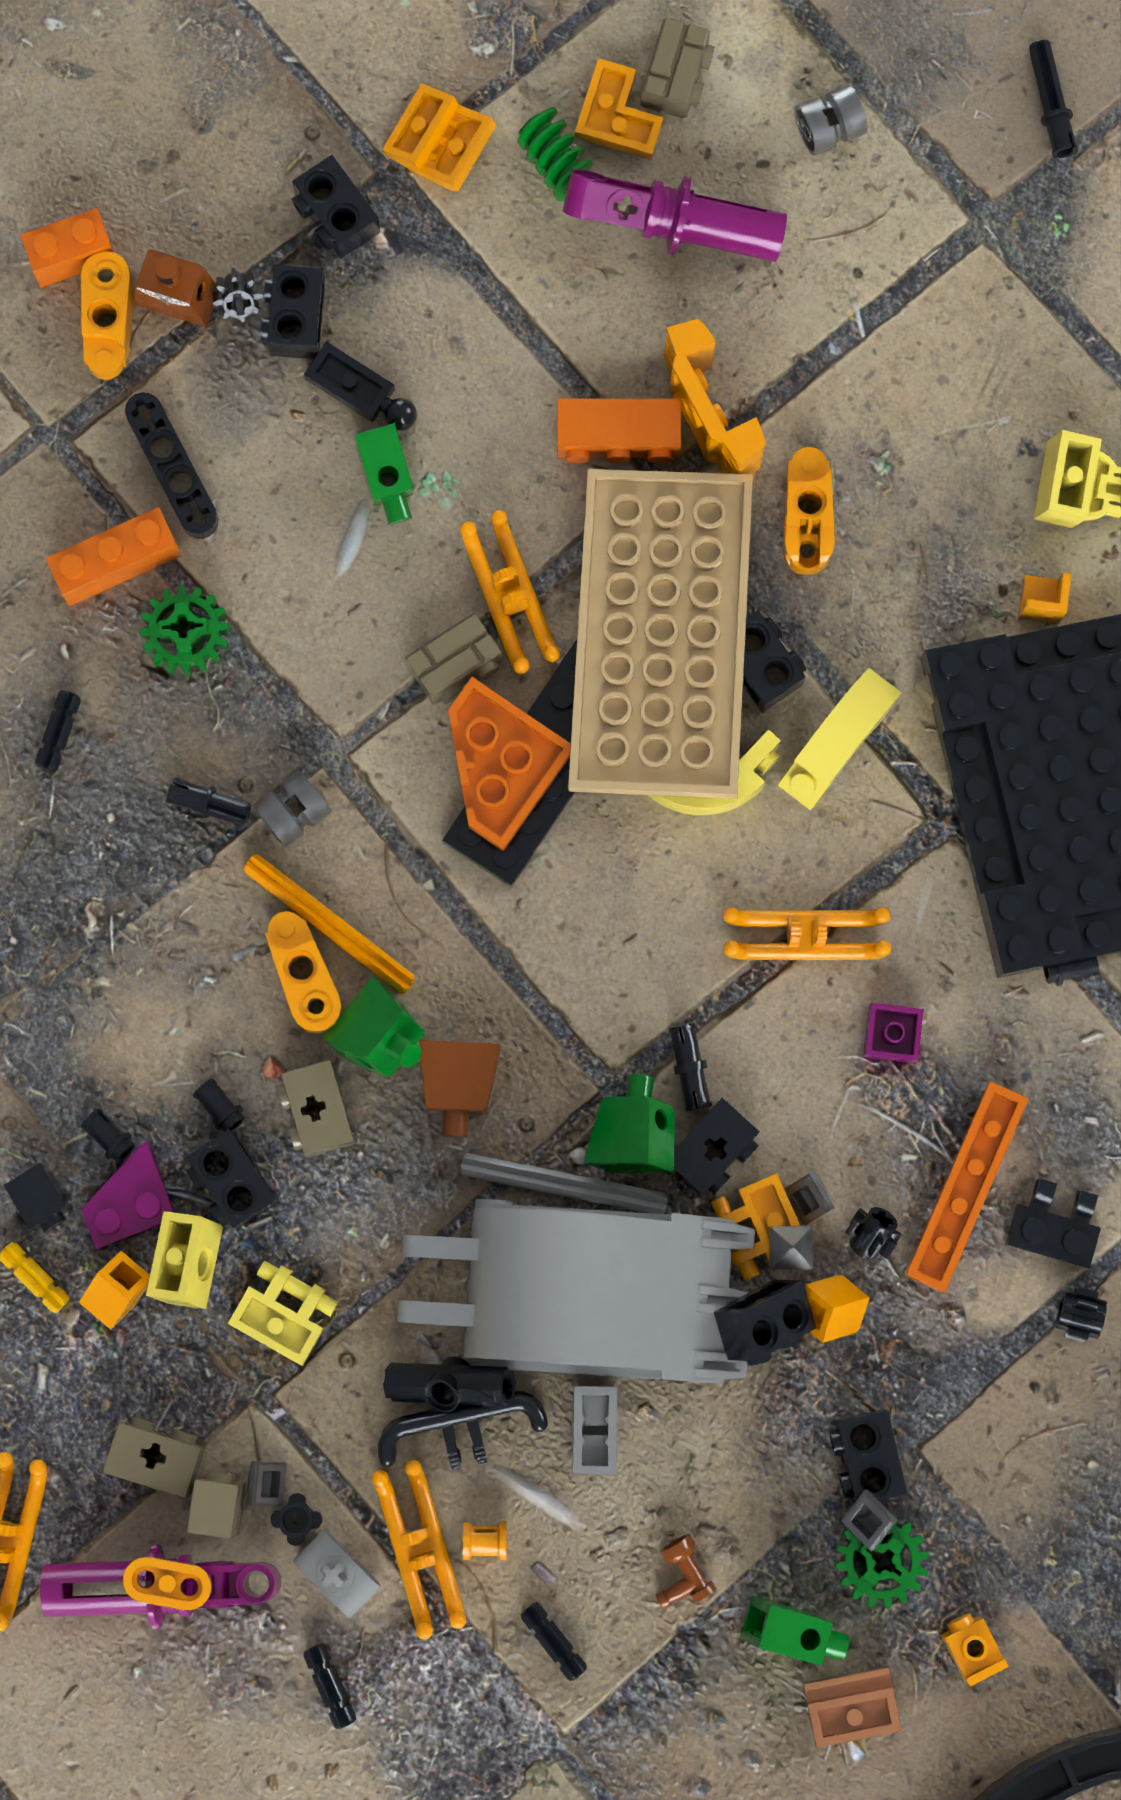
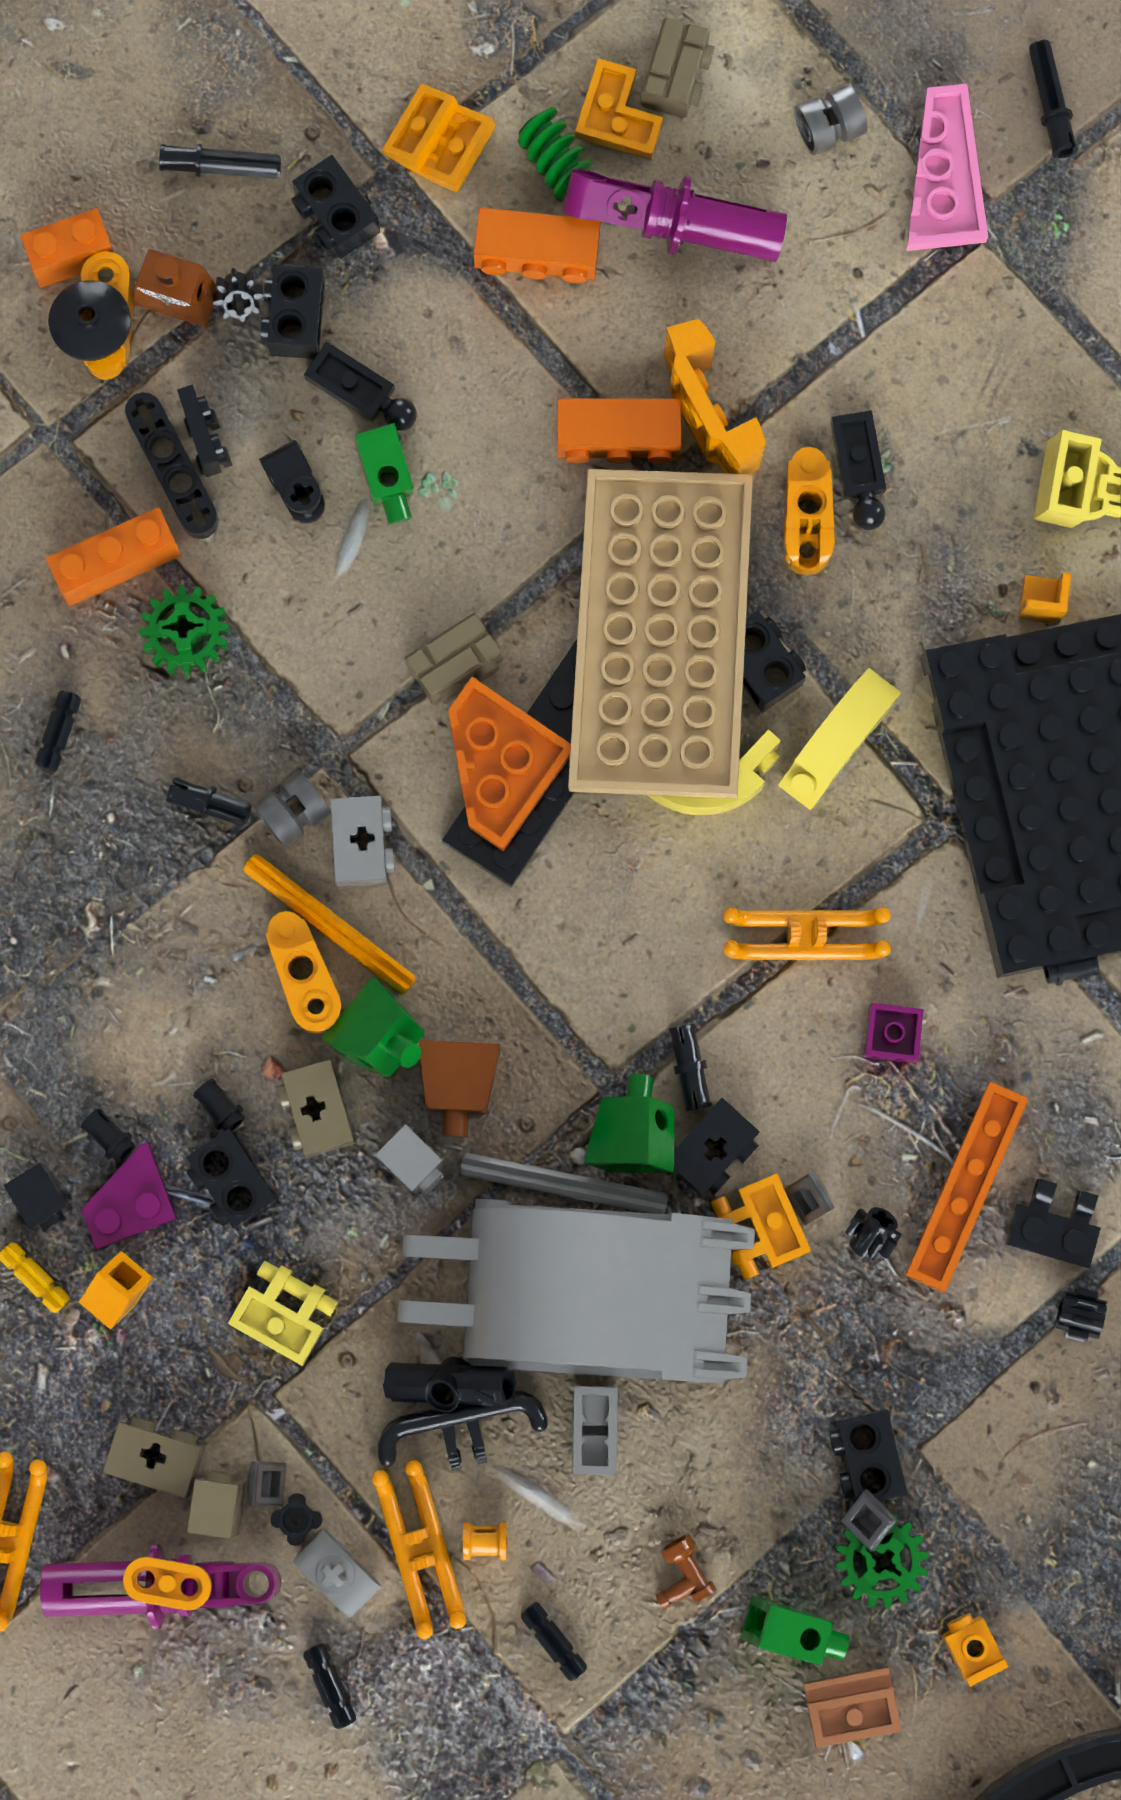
(92, 338): none -> black dish
(184, 1260): light yellow brick -> none
(198, 418): none -> black plate
(219, 161): none -> black axle
(293, 478): none -> black piece
(350, 819): none -> light grey brick
(411, 1161): none -> light grey brick
(508, 592): light orange piece -> none
(536, 245): none -> orange brick
(765, 1321): black brick -> none
(791, 1247): flat silver slope -> none
(836, 1307): light orange panel -> none
(860, 466): none -> black plate
(947, 178): none -> bright pink wing

